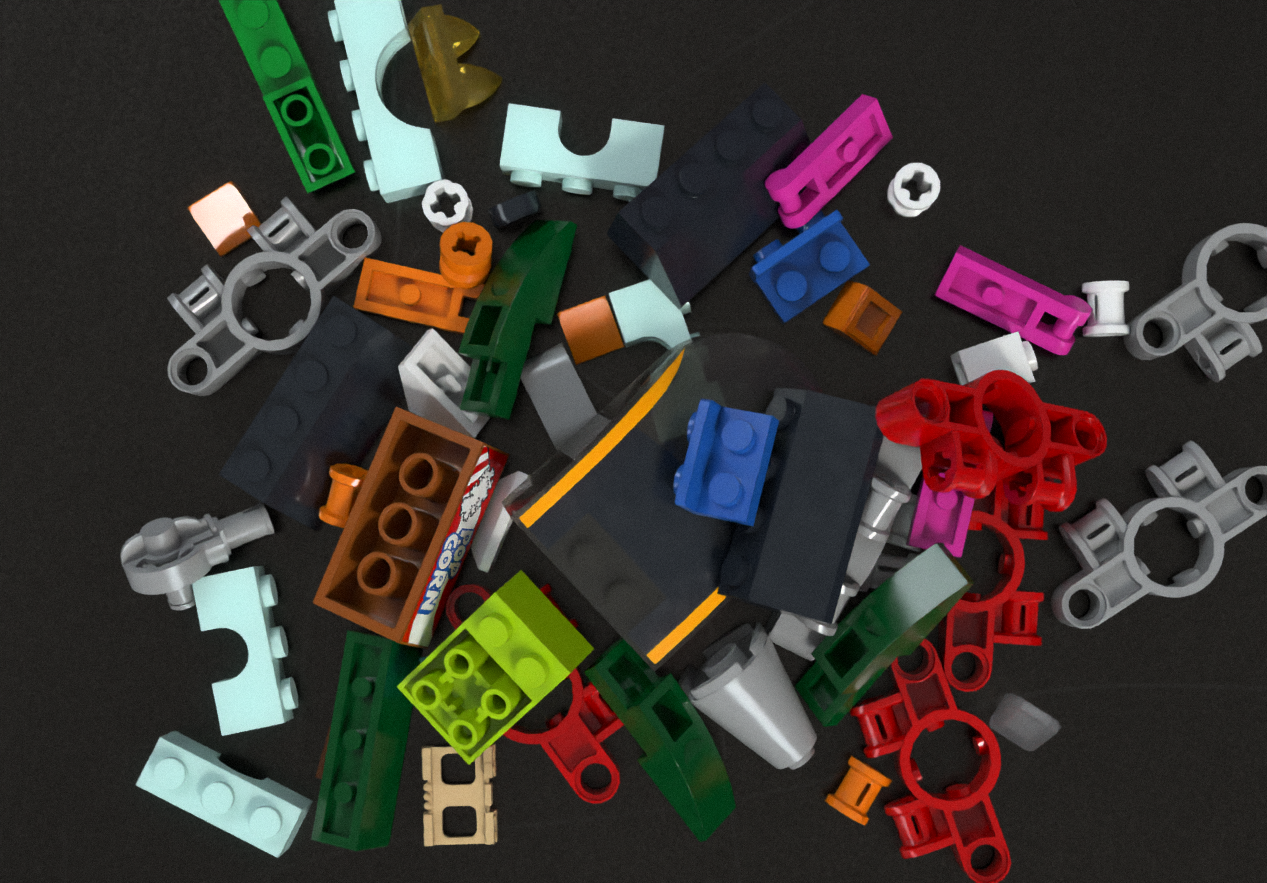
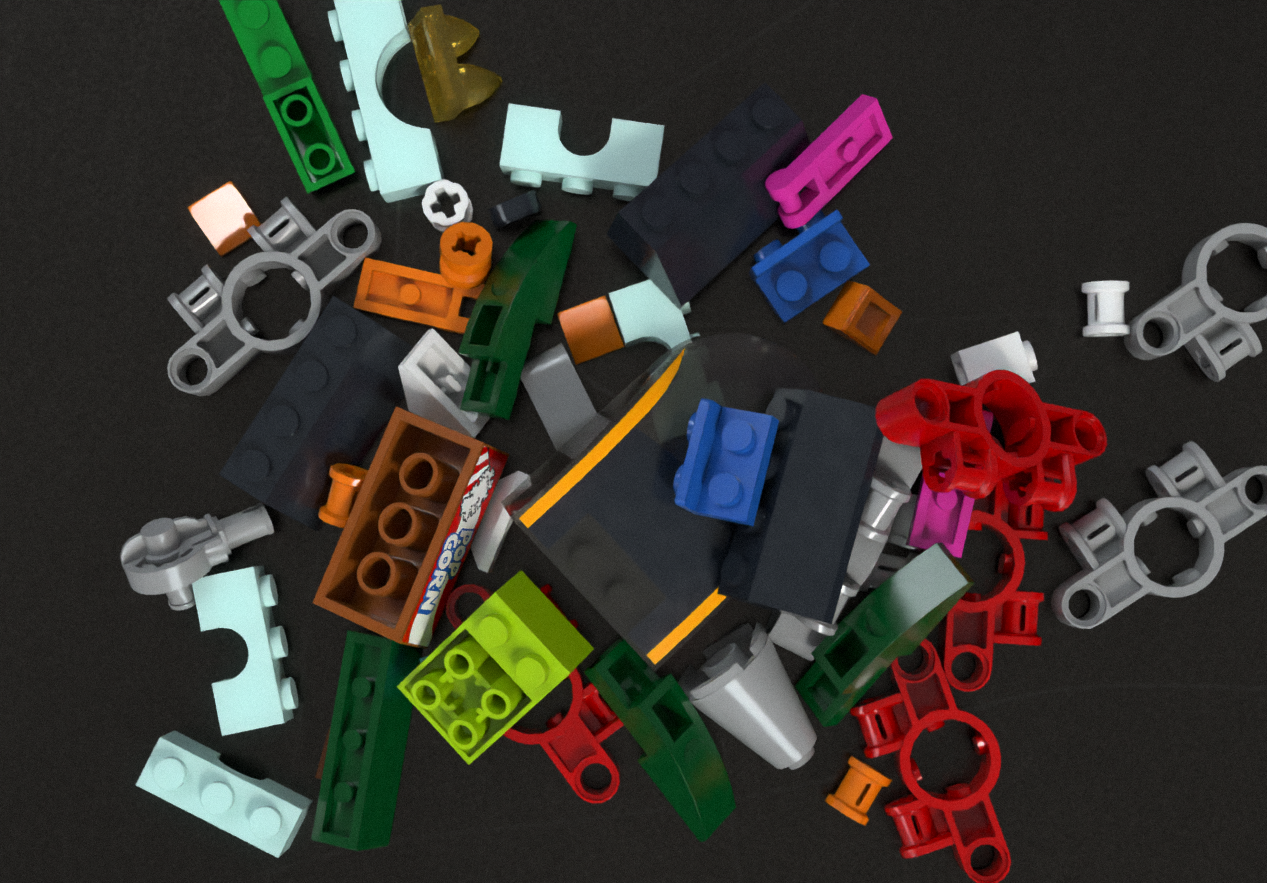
(441, 795): tan piece -> none
(927, 182): white bush -> none
(1012, 301): dark pink plate -> none
(1023, 722): clear slope -> none

